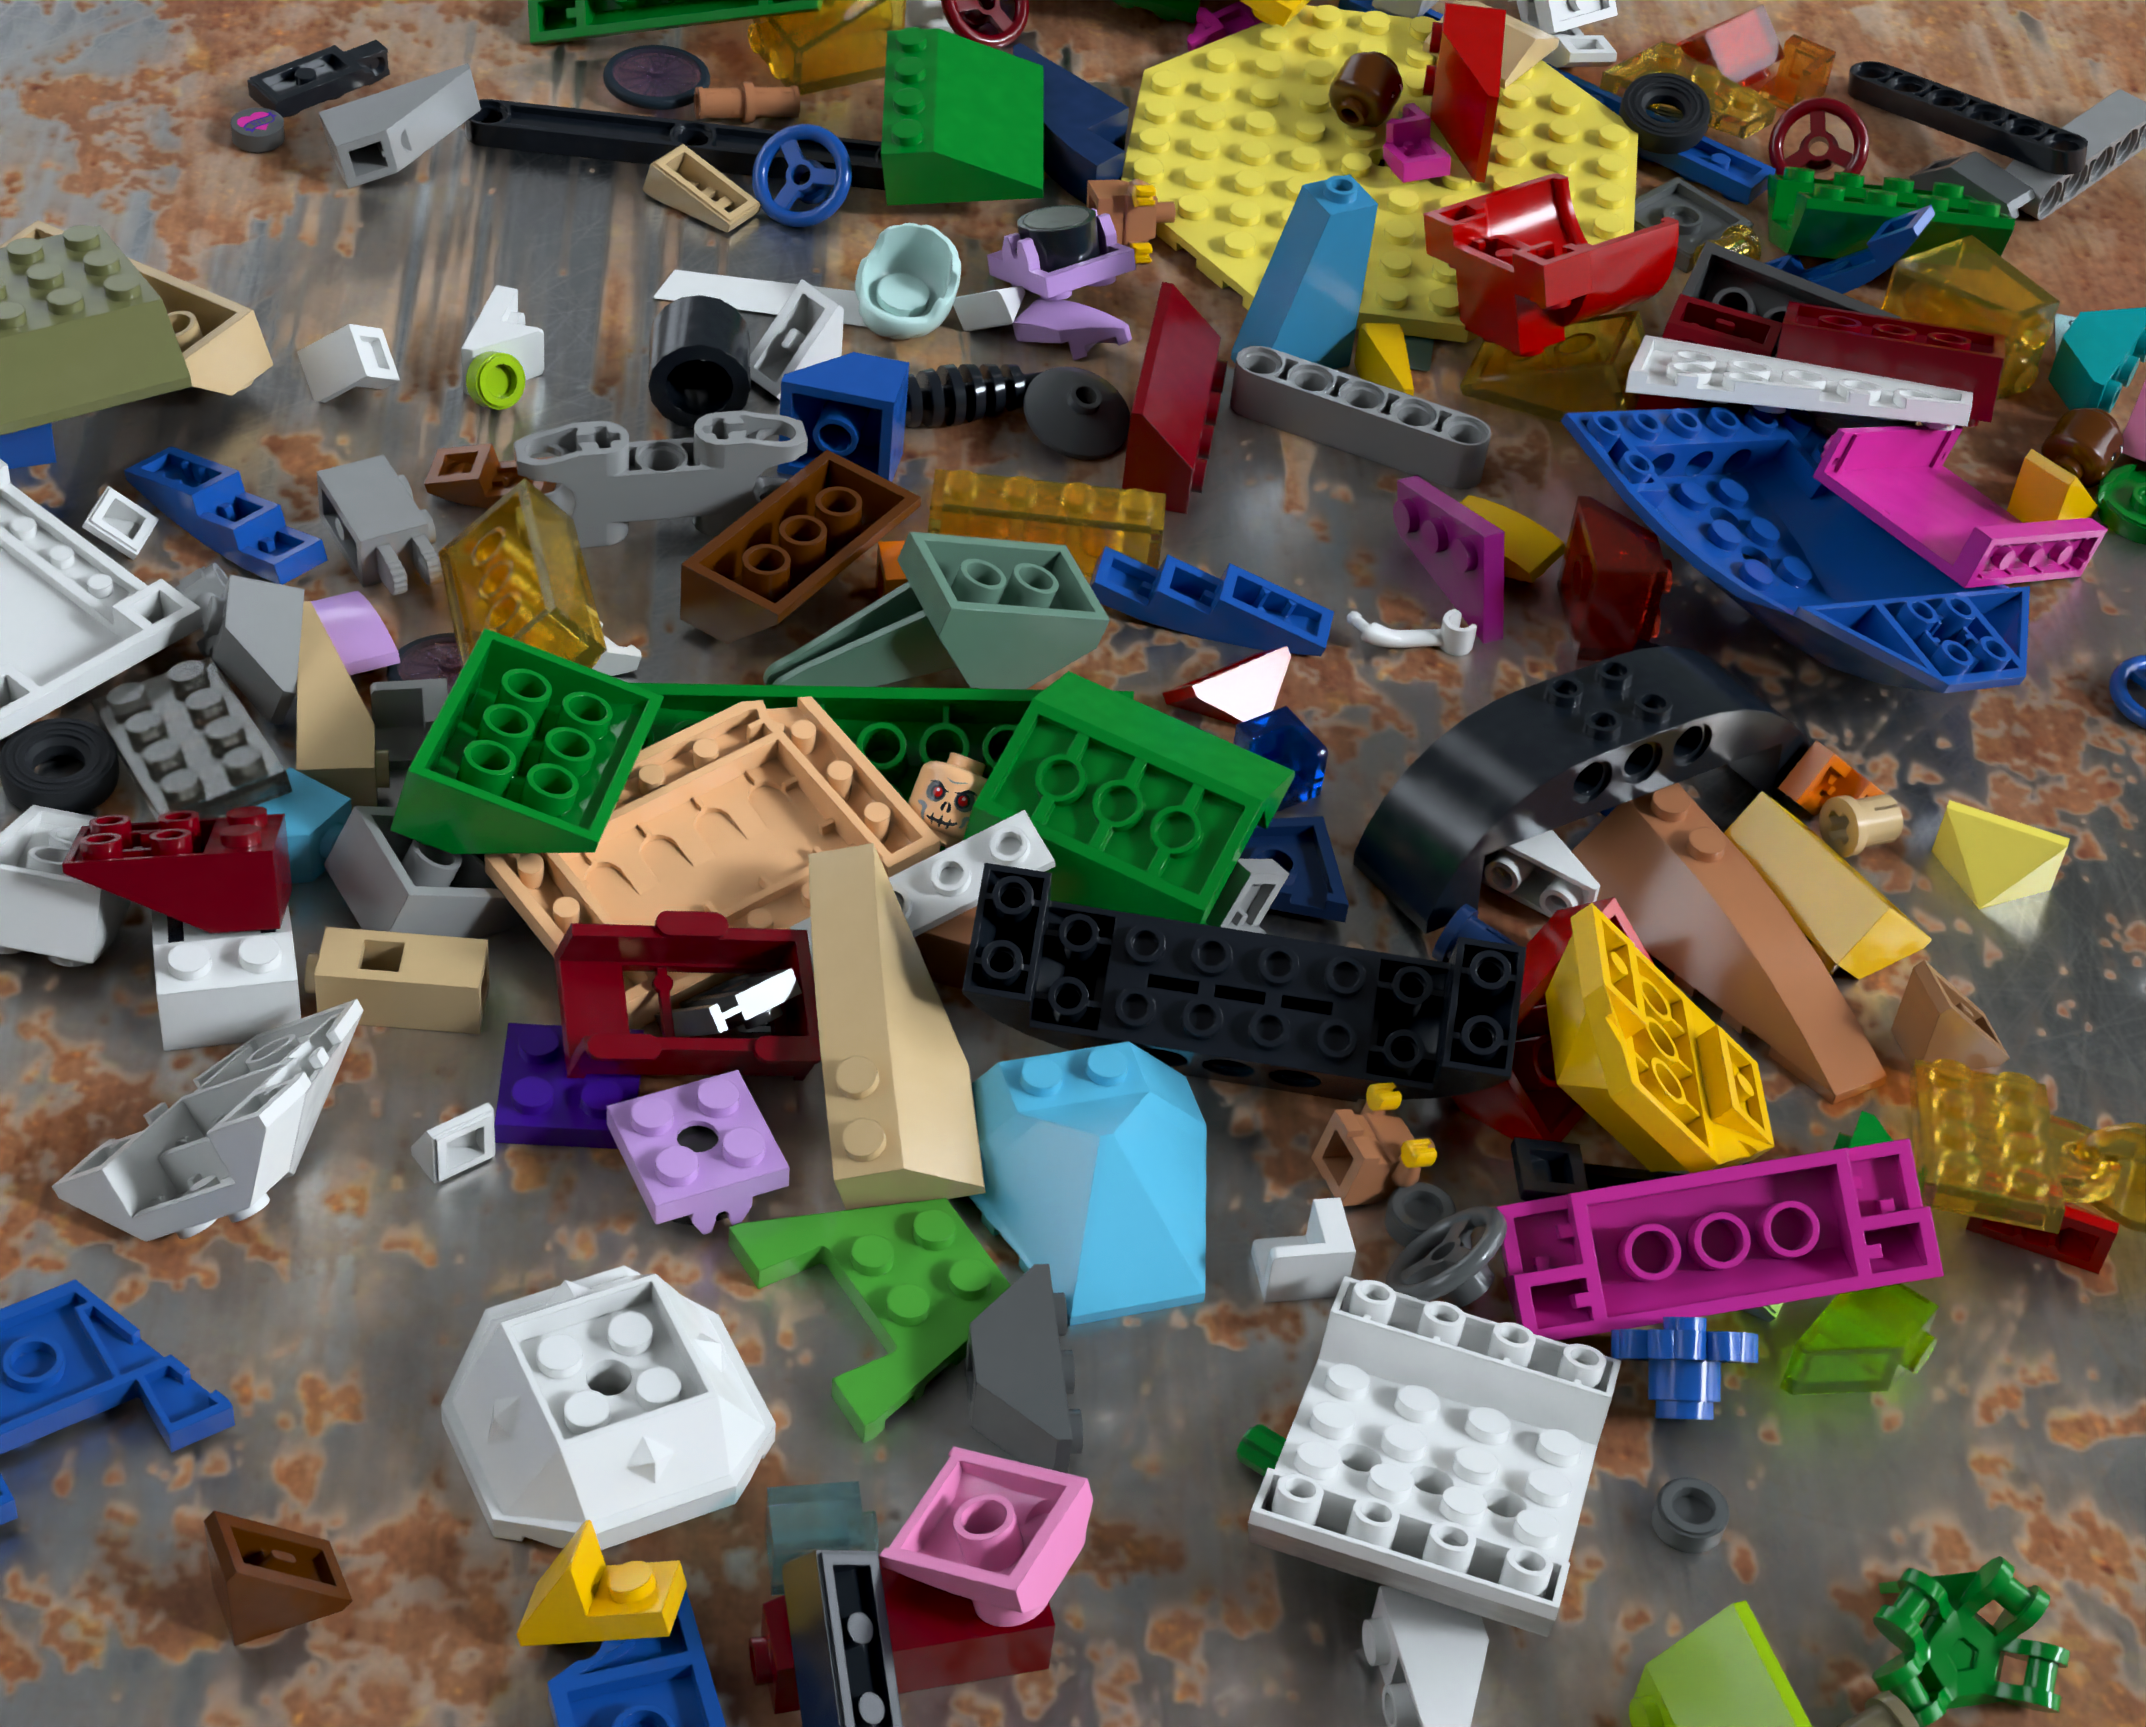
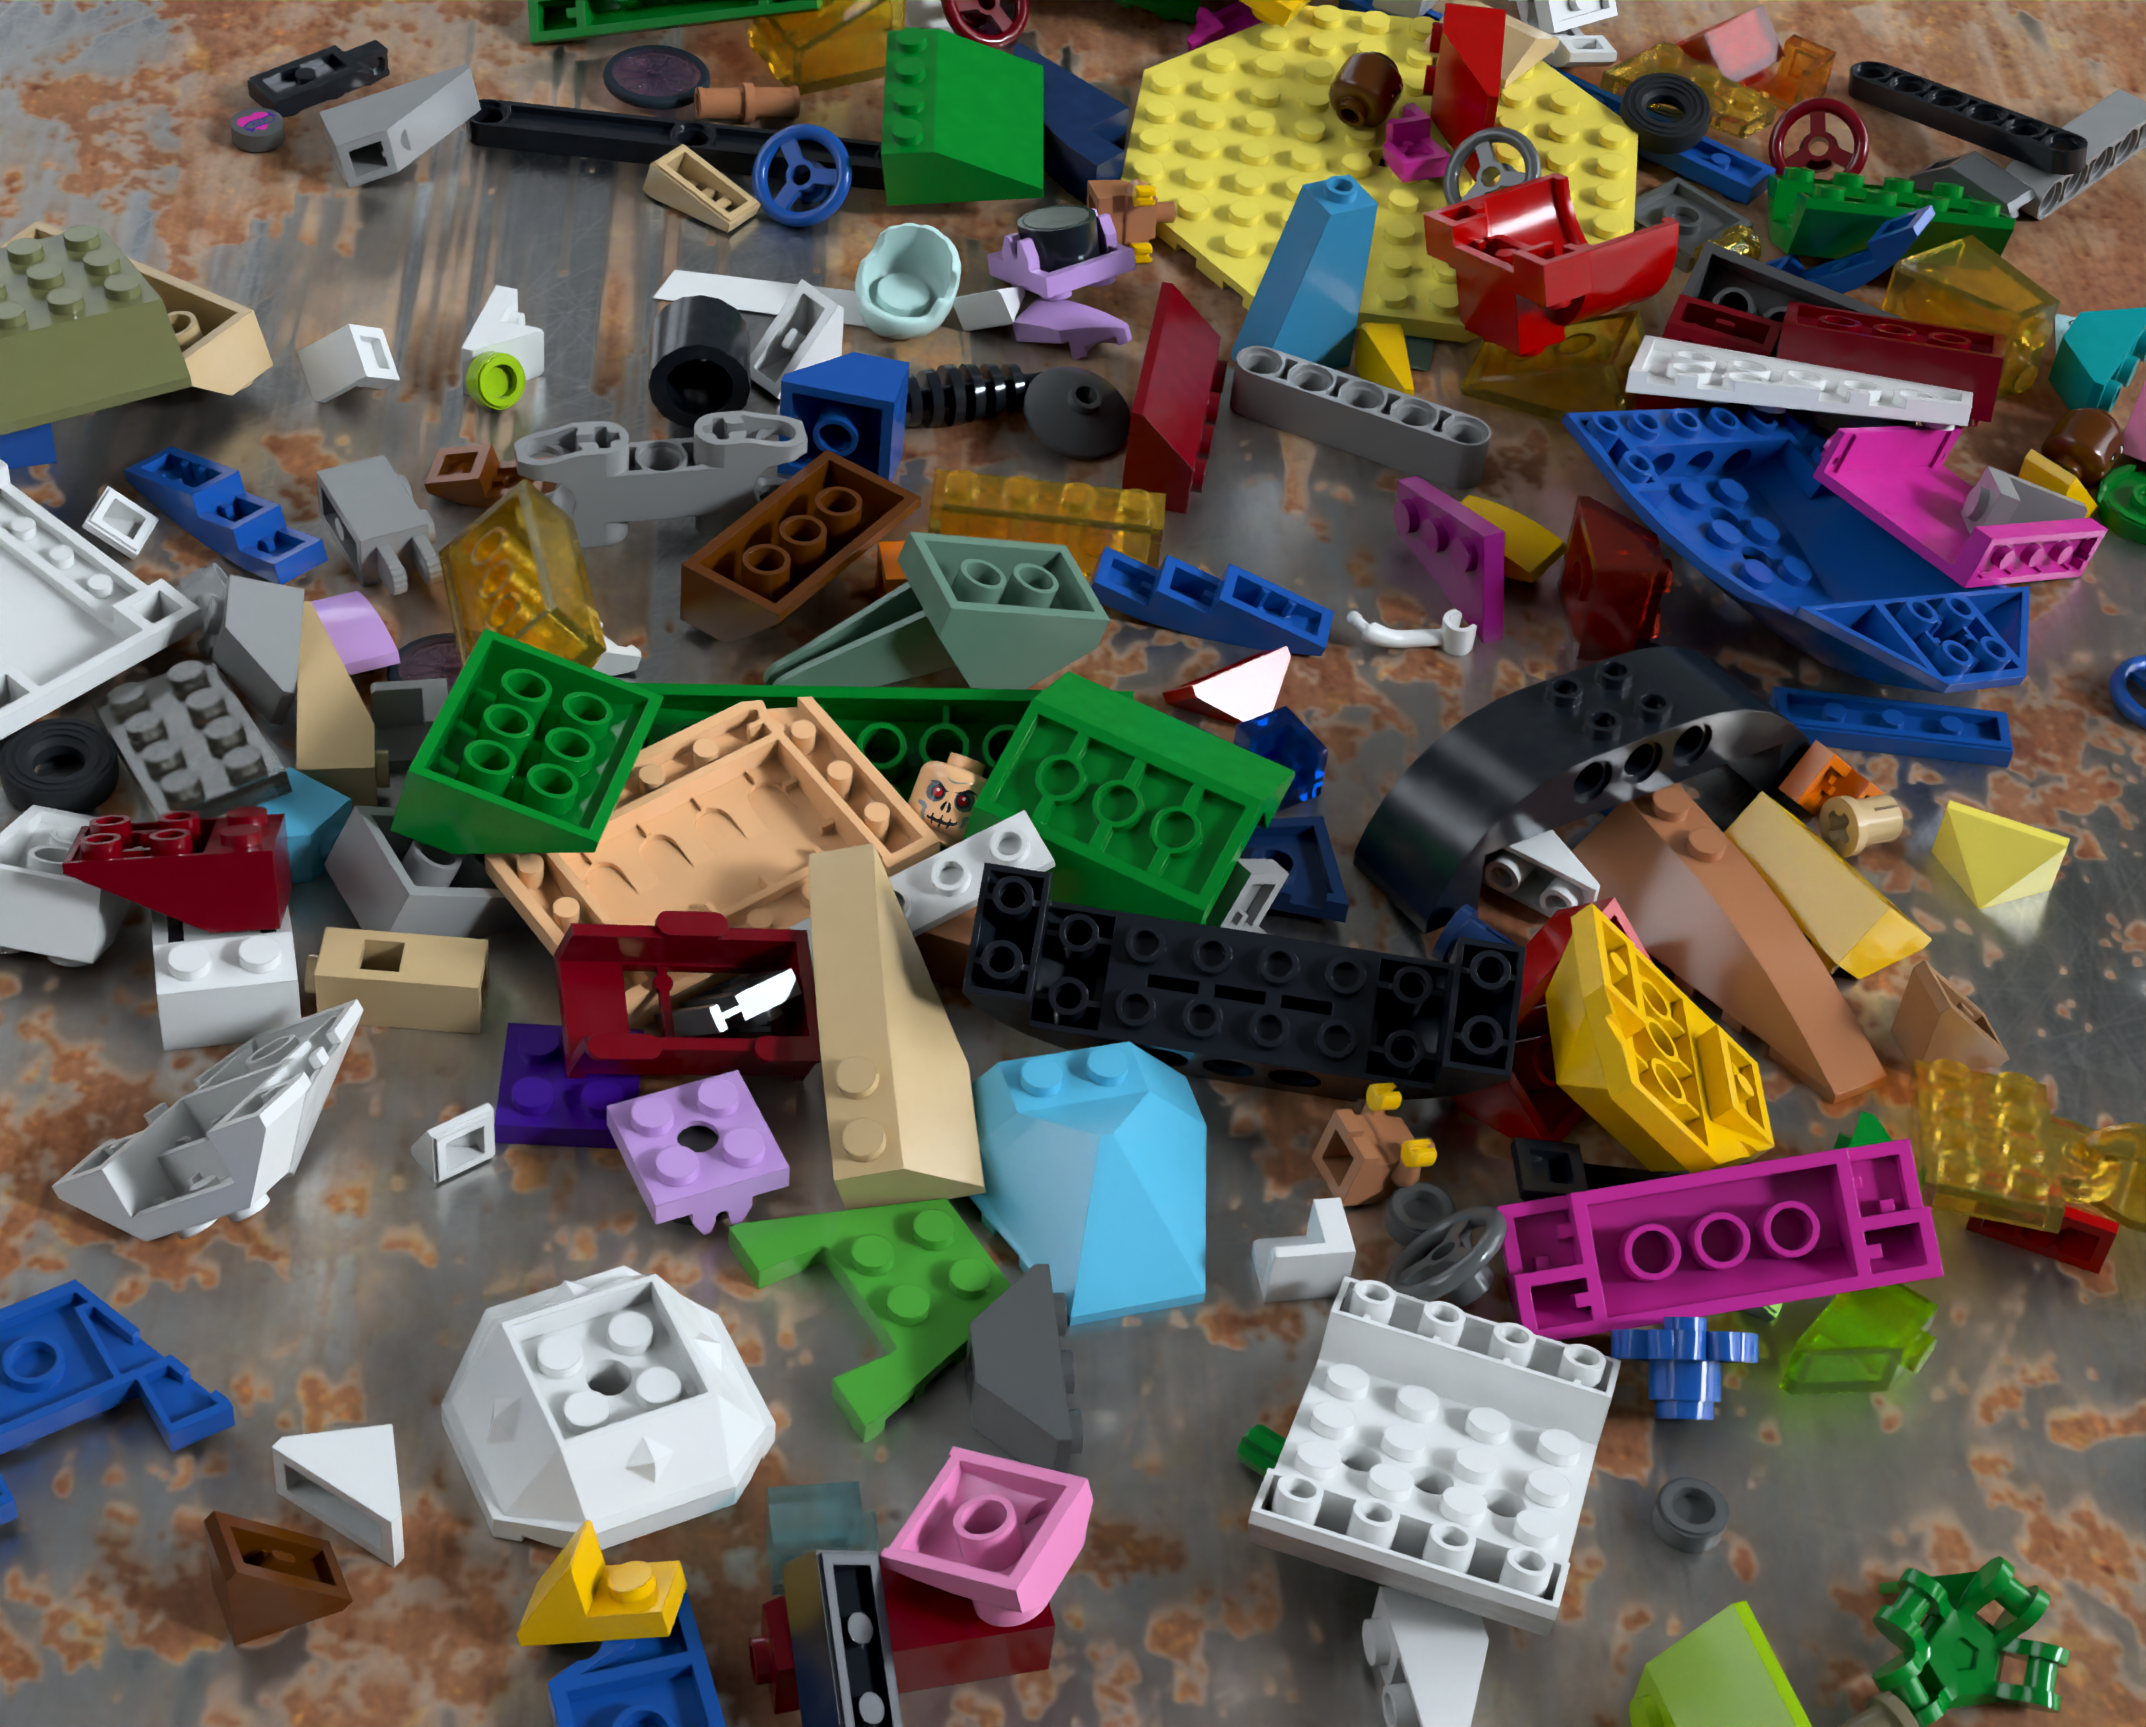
(347, 1483): none -> white slope
(1489, 165): none -> dark grey piece
(1897, 726): none -> blue tile
(2010, 500): none -> light grey bracket

